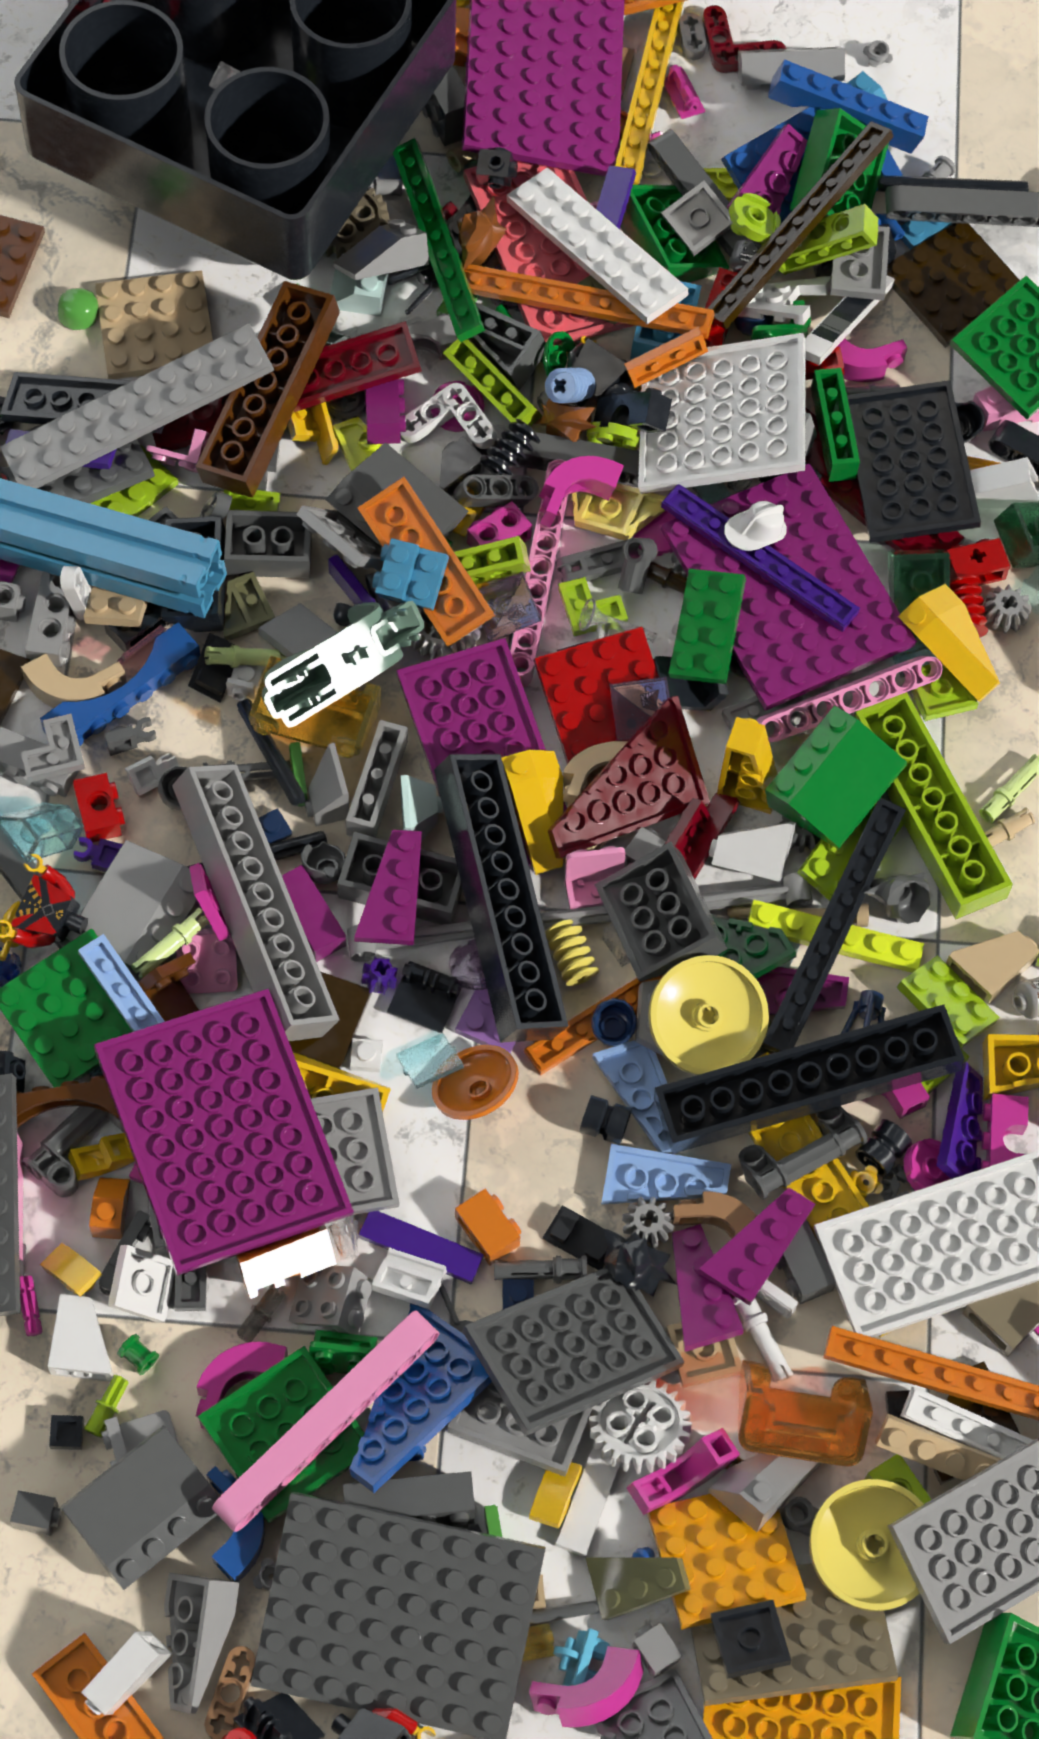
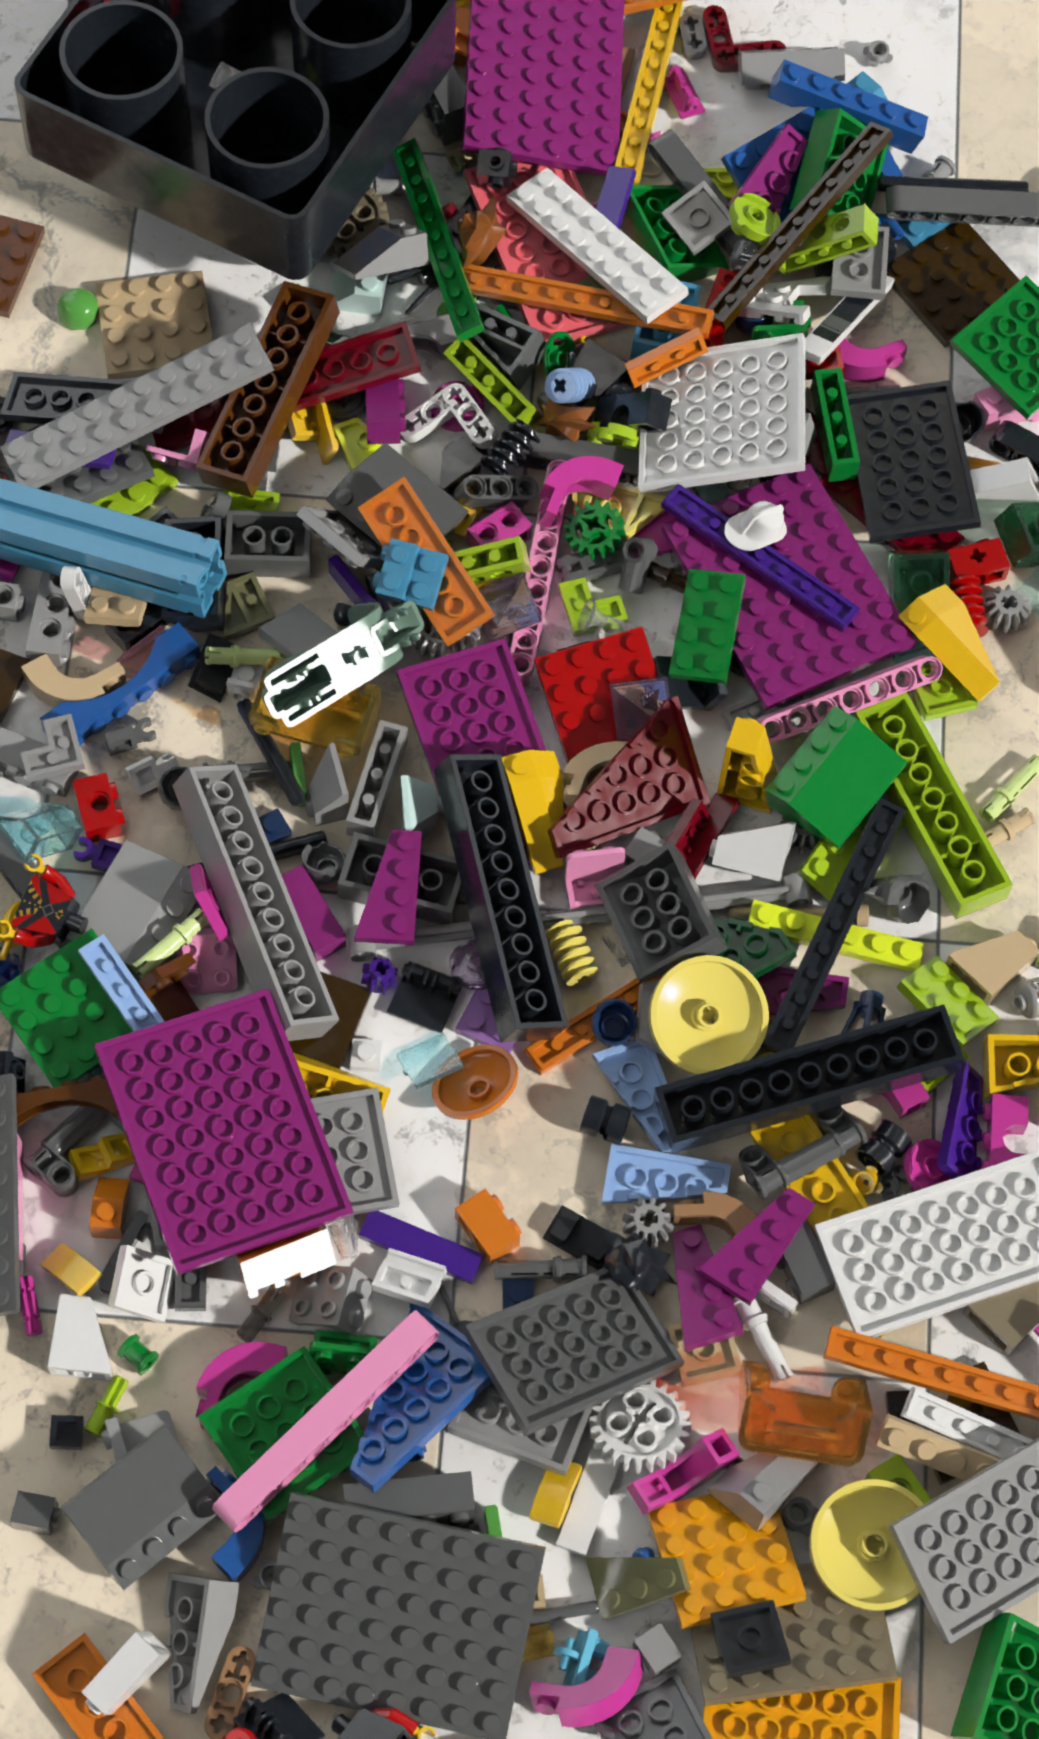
(594, 529): none -> green gear

